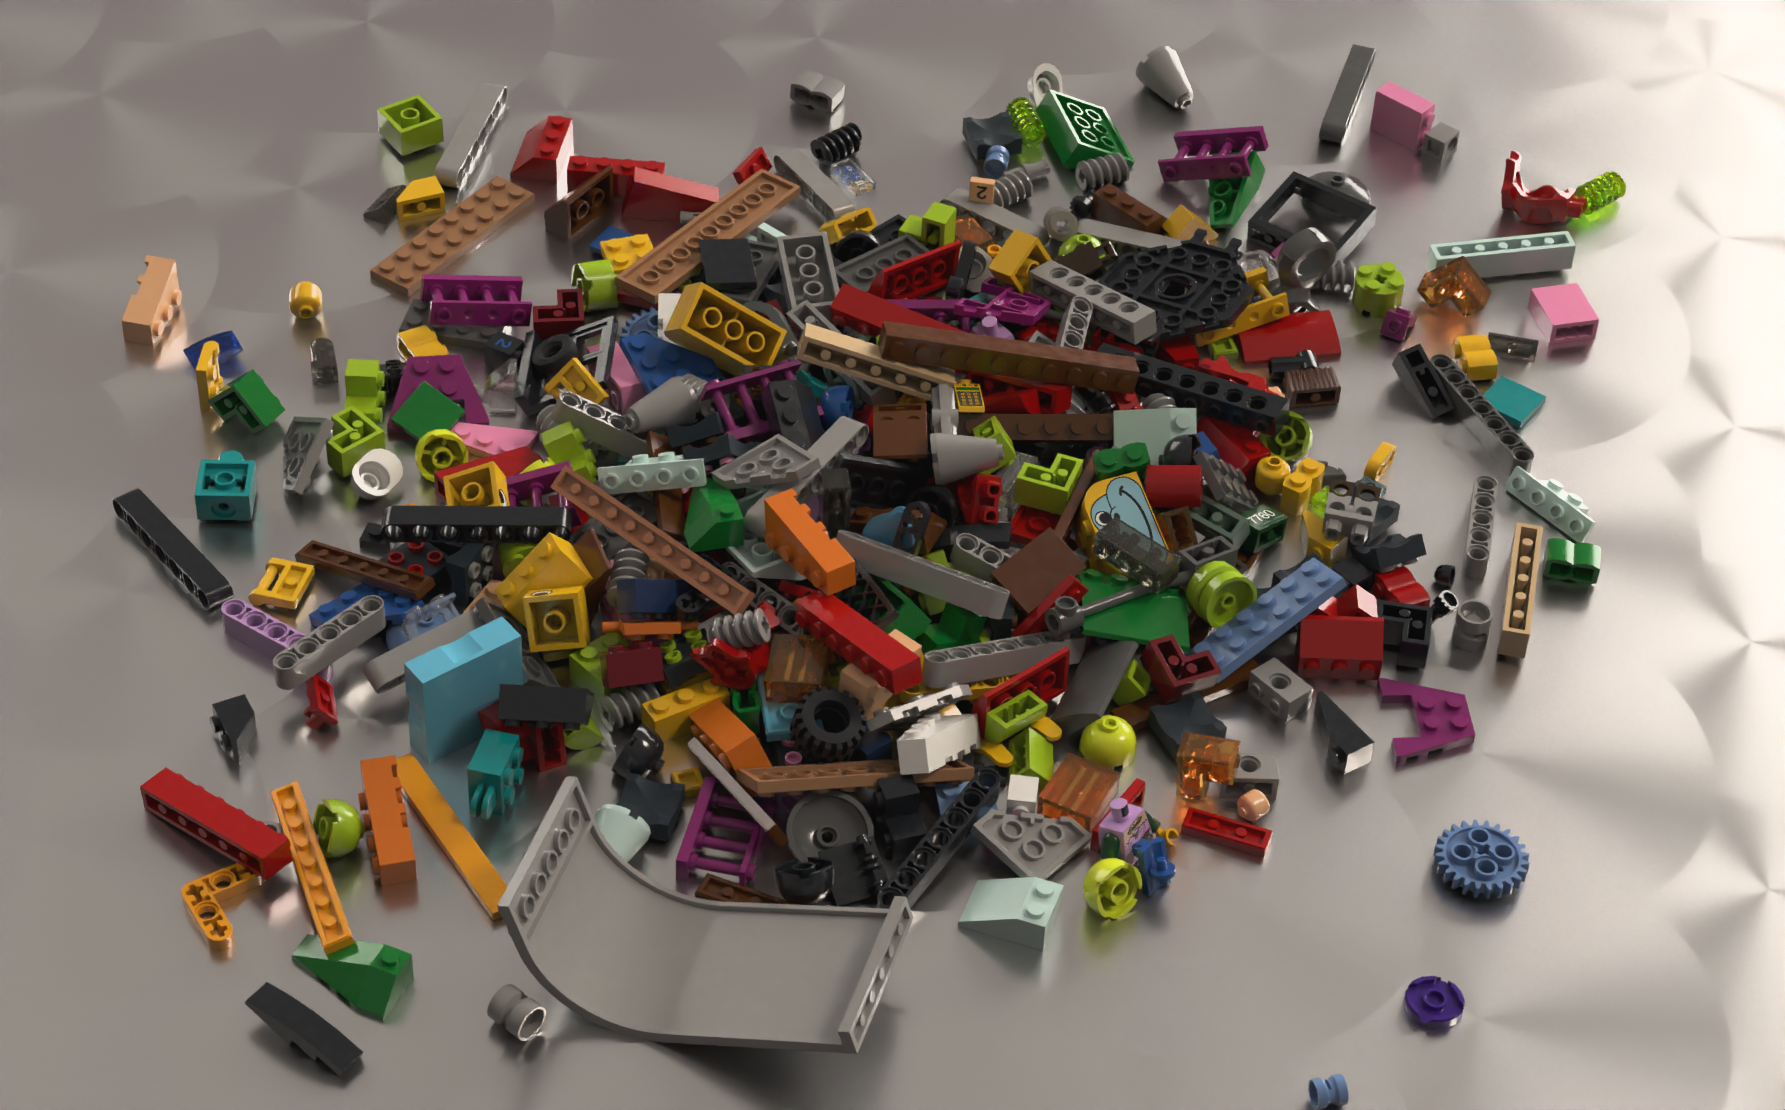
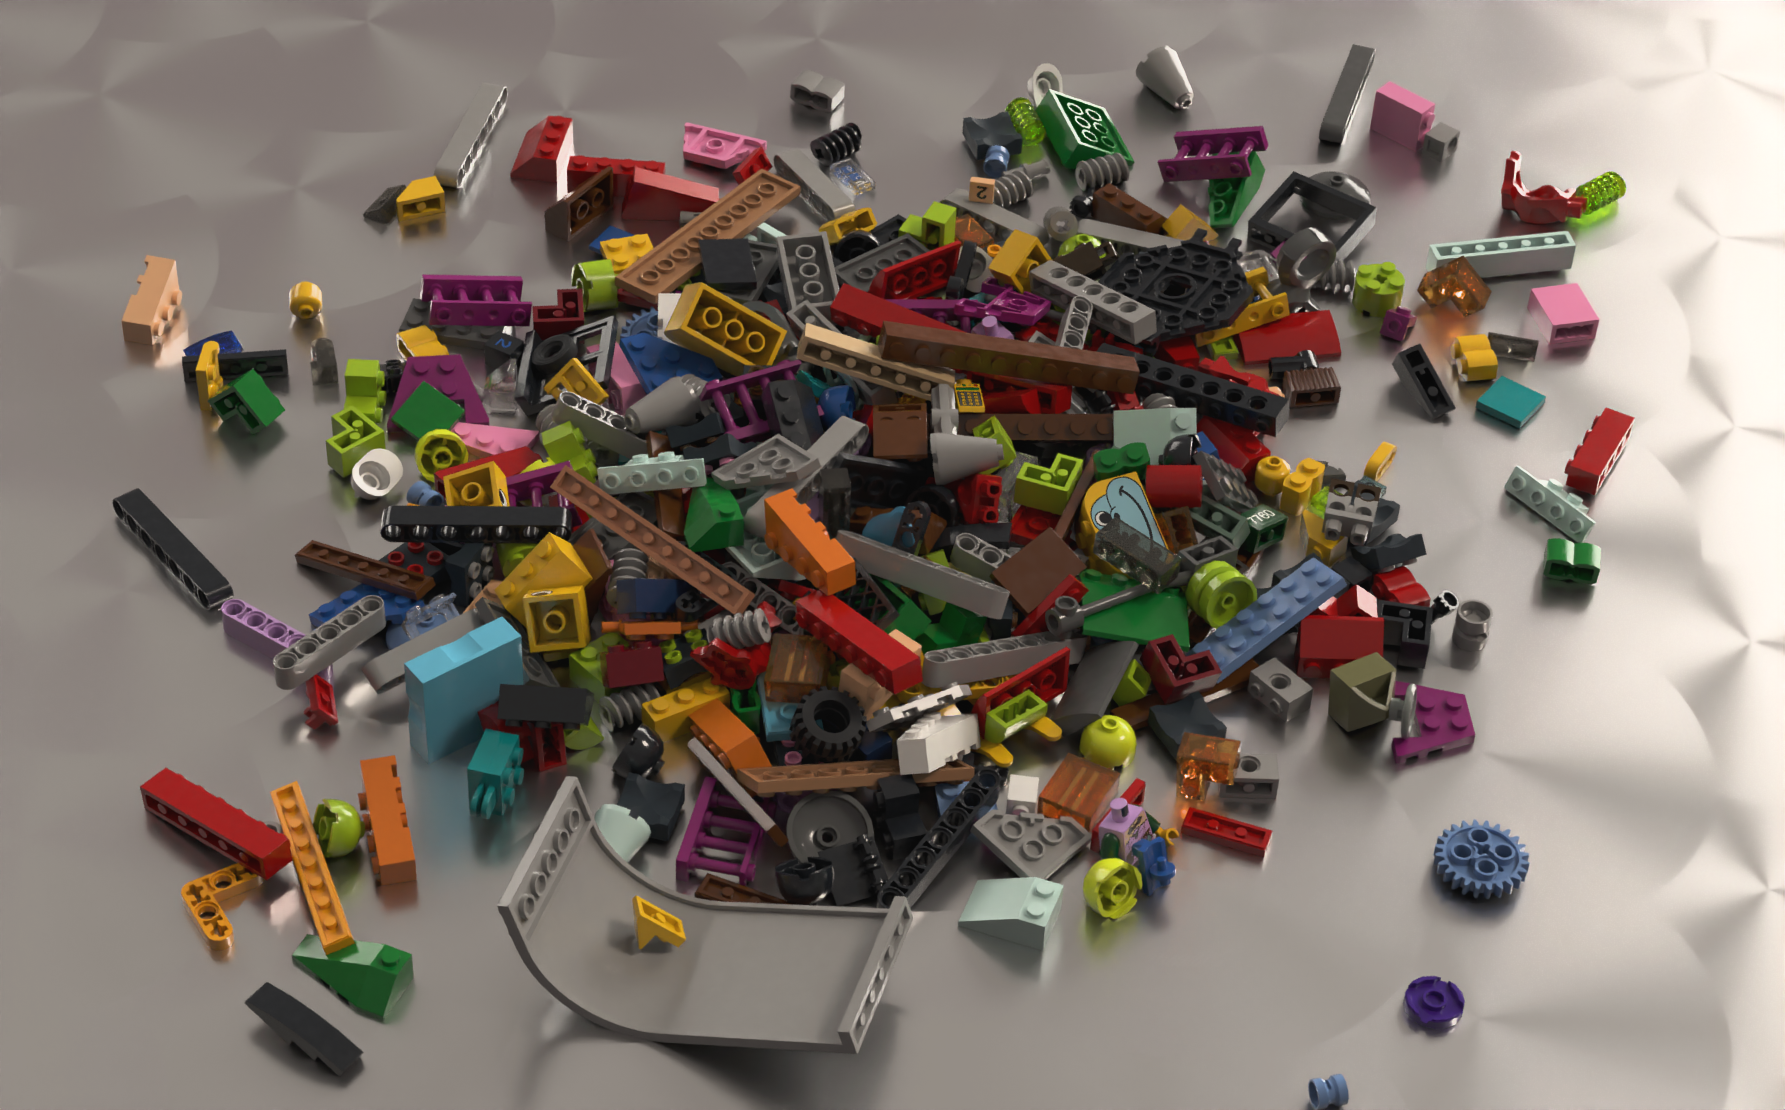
(229, 482): teal brick -> none
(235, 724): black slope -> none
(236, 364): none -> black tile
(289, 586): yellow plate -> none
(304, 445): light grey plate -> none
(372, 539): black bracket -> none
(410, 125): lime brick -> none
(423, 495): none -> medium blue wheel
(451, 834): light orange tile -> none
(452, 235): medium nougat plate -> none
(516, 1012): light grey wheel -> none
(653, 921): none -> yellow slope
(691, 778): yellow tile -> none
(717, 146): none -> bright pink wing
(1032, 756): lime brick -> none
(1253, 805): light nougat piece -> none
(1292, 441): lime cylinder -> none
(1342, 738): black slope -> none
(1365, 694): none -> olive piece
(1445, 575): black hinge -> none
(1480, 527): light grey beam -> none
(1482, 418): dark grey beam -> none
(1520, 590): tan brick -> none
(1599, 451): none -> red brick

